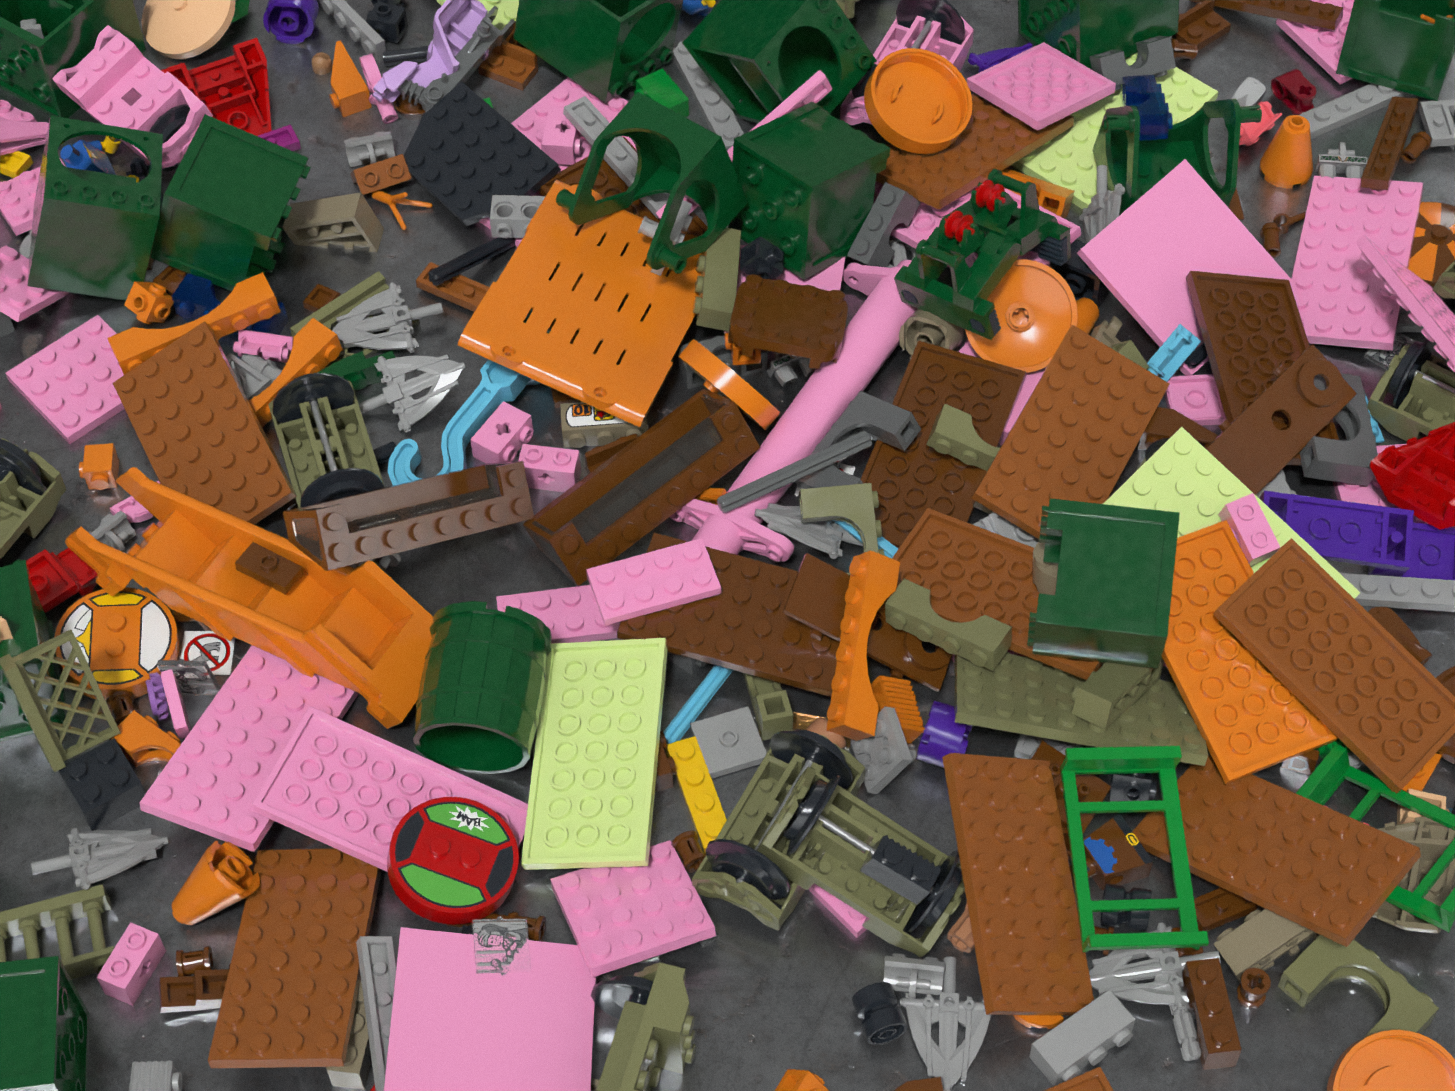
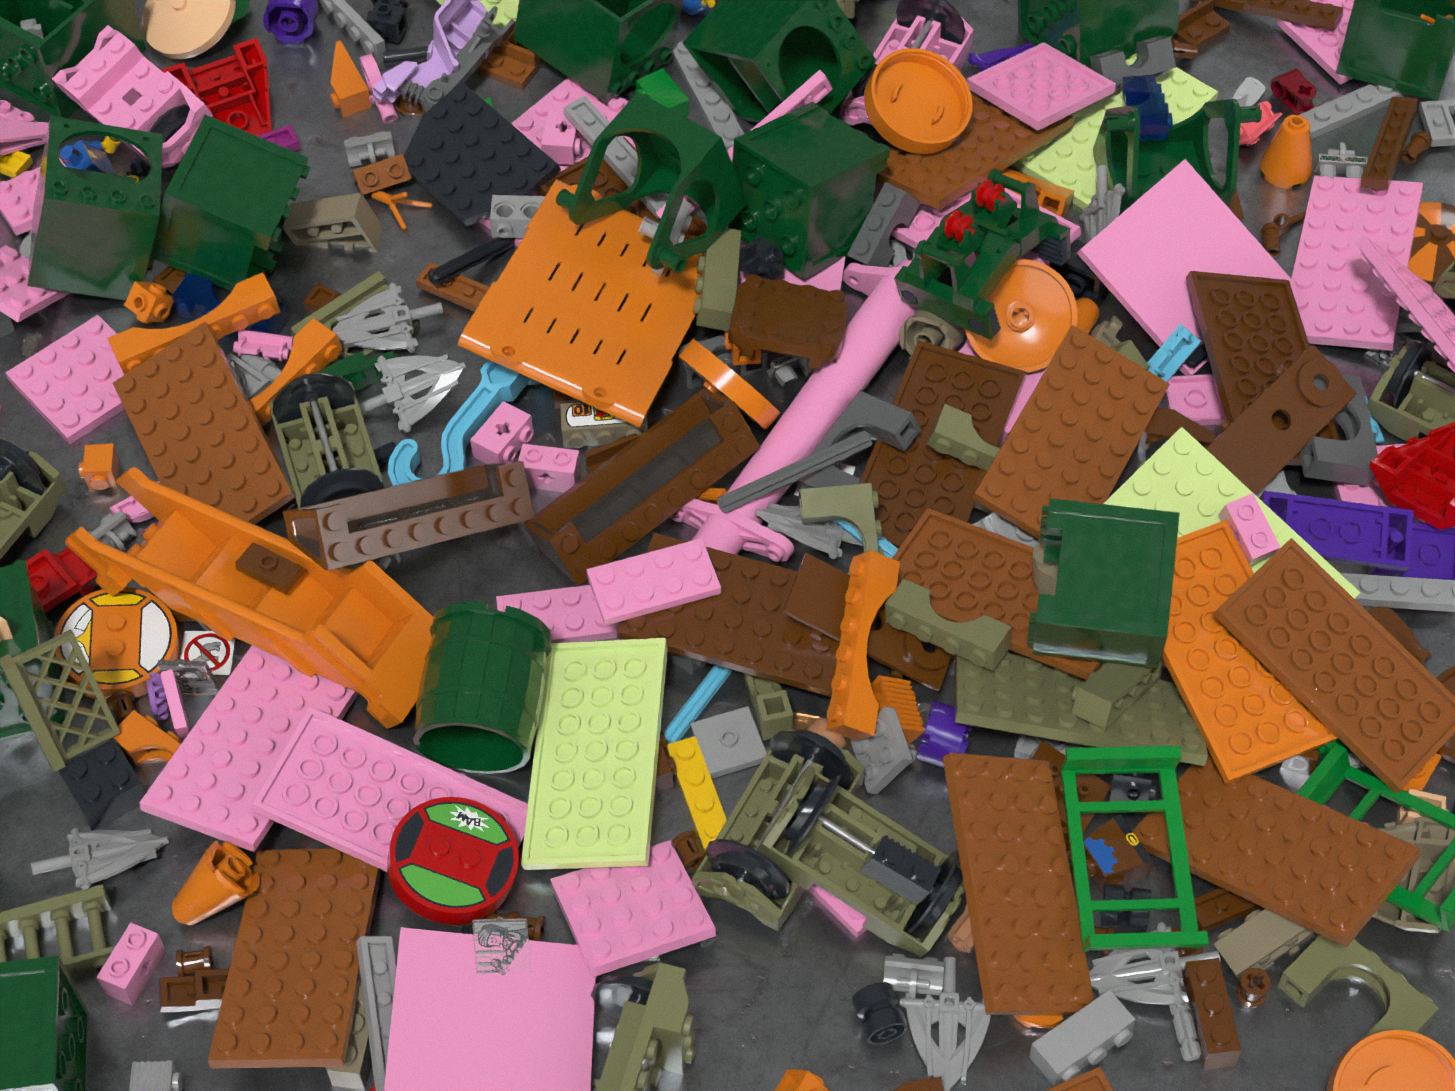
(321, 63): medium nougat hinge -> none

